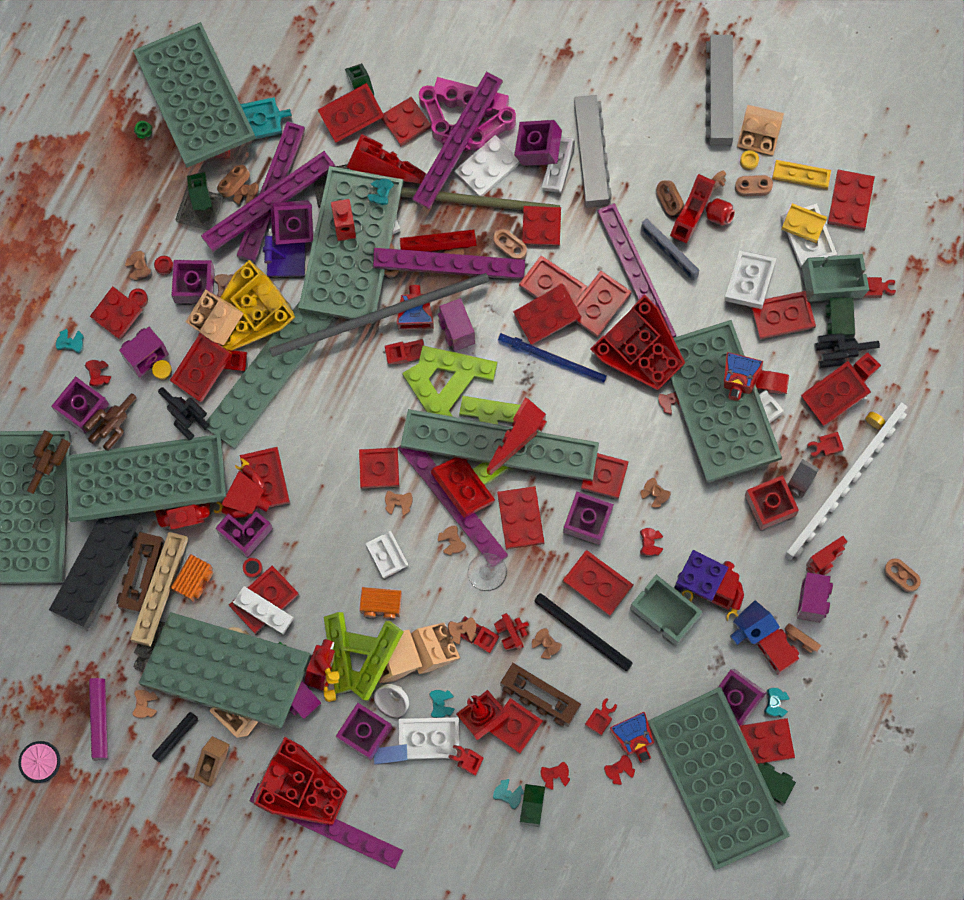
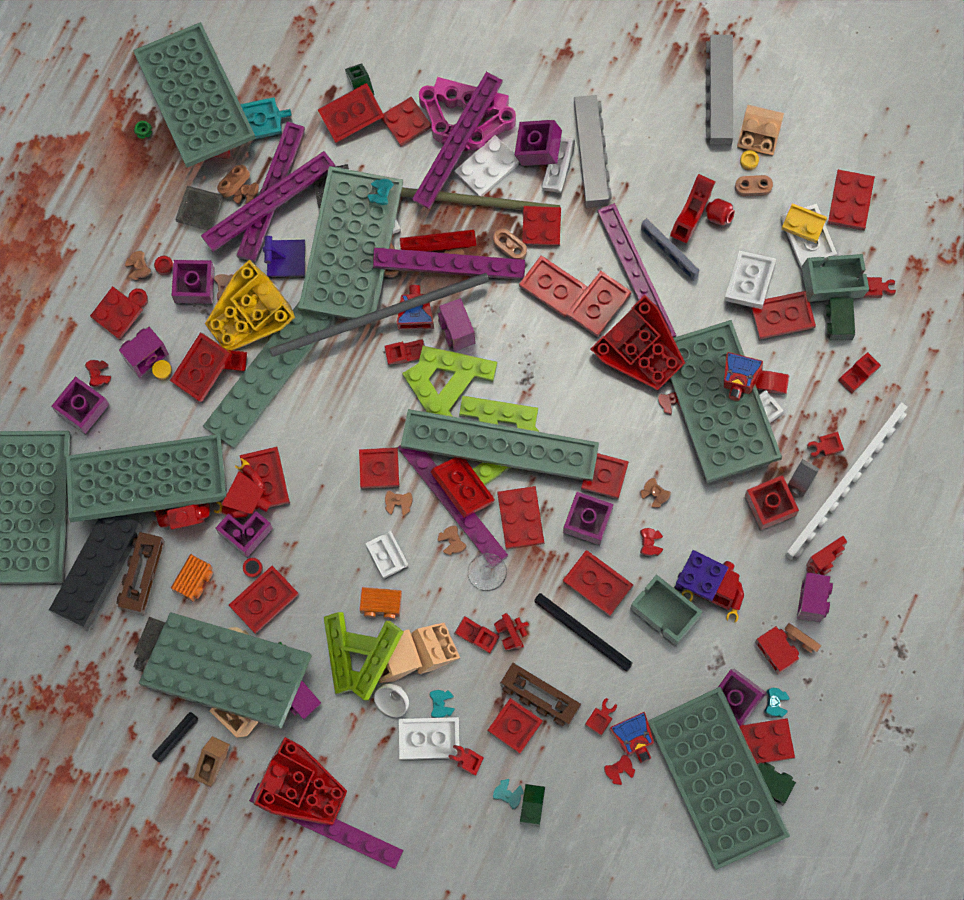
(39, 762): bright pink wheel -> none
(46, 458): reddish brown plant -> none
(64, 342): teal piece -> none
(98, 719): magenta brick -> none
(110, 422): reddish brown plant -> none
(141, 709): nougat piece -> none
(159, 589): tan plate -> none
(183, 412): black plant -> none
(199, 191): dark green slope -> none
(214, 317): light nougat slope -> none
(263, 610): white plate -> none
(292, 222): magenta brick -> none
(319, 670): red torso -> none
(343, 218): red torso -> none
(364, 731): magenta brick -> none
(372, 159): red wedge -> none
(391, 754): light blue sticker -> none
(468, 626): nougat piece -> none
(482, 714): red plate -> none
(518, 344): clear blue bar -> none
(526, 424): red wedge -> none
(543, 637): nougat piece -> none
(547, 314): red plate -> none
(554, 772): red piece -> none
(670, 199): nougat plate -> none
(719, 178): nougat piece -> none
(754, 624): blue torso -> none
(801, 174): yellow tile -> none
(836, 393): red plate -> none
(841, 348): black plant -> none
(875, 420): yellow tile -> none
(904, 573): nougat plate -> none

